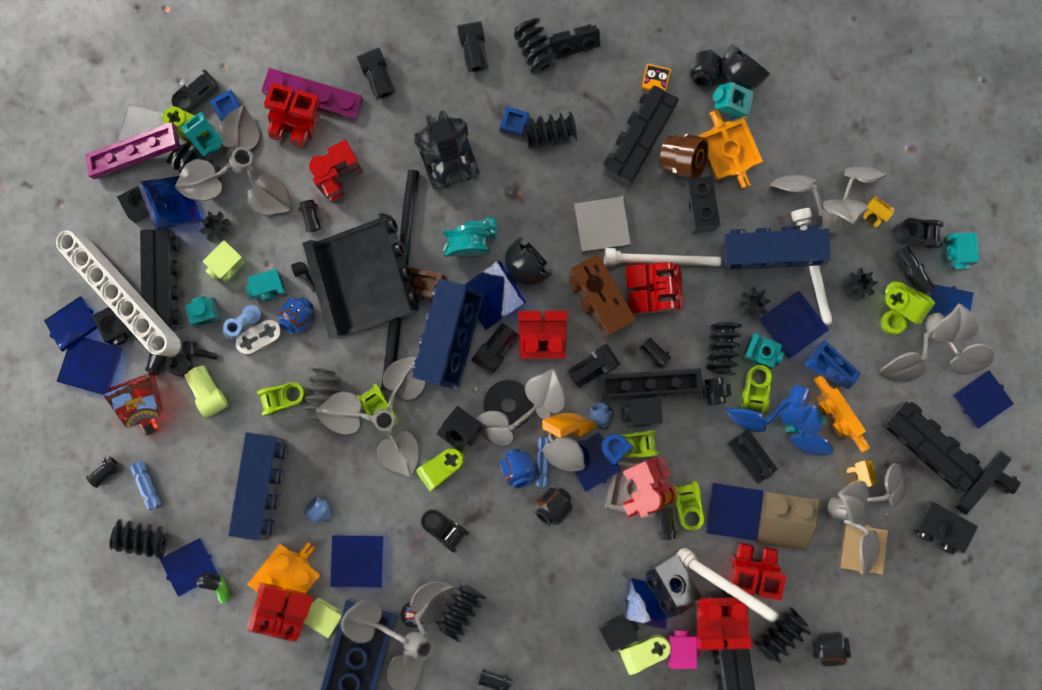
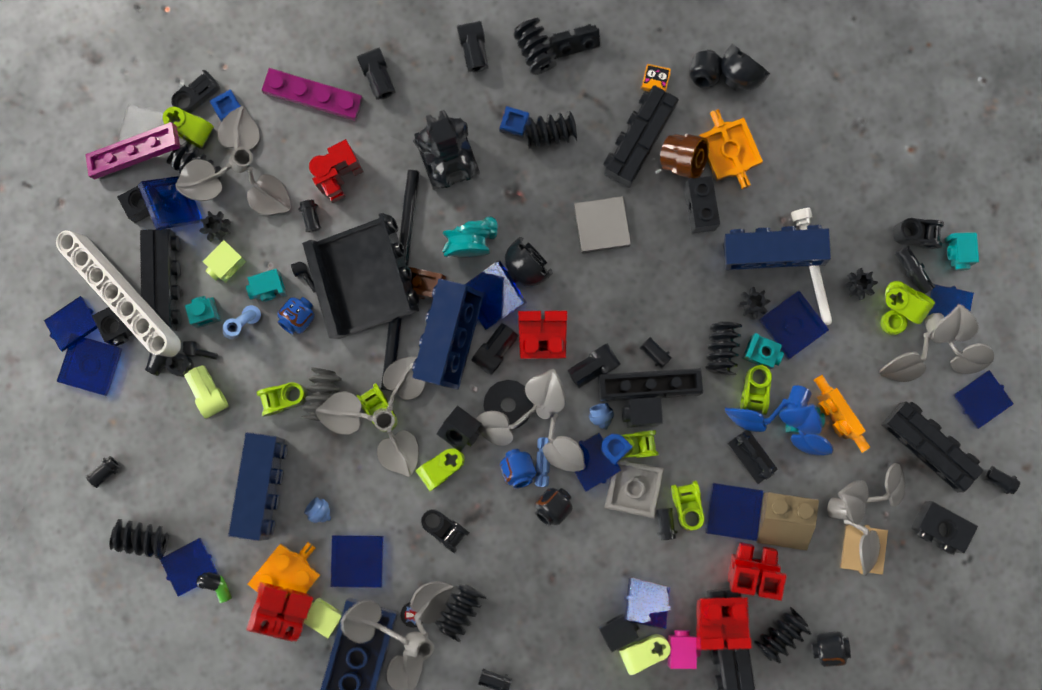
(137, 402): torso -> none
(145, 485): medium blue axle -> none
(195, 127): teal brick -> none
(256, 332): white beam -> none
(291, 113): red hips -> none
(567, 423): light orange slope -> none
(600, 297): reddish brown piece -> none
(614, 258): white piece -> none
(652, 486): hips -> none
(656, 288): red hips -> none
(683, 592): black brick -> none
(691, 562): white piece -> none
(716, 391): black gear -> none
(728, 99): teal brick -> none
(832, 365): blue wing -> none
(834, 210): light grey plant -> none
(865, 472): yellow tile -> none
(880, 209): yellow tile -> none
(983, 482): black beam -> none

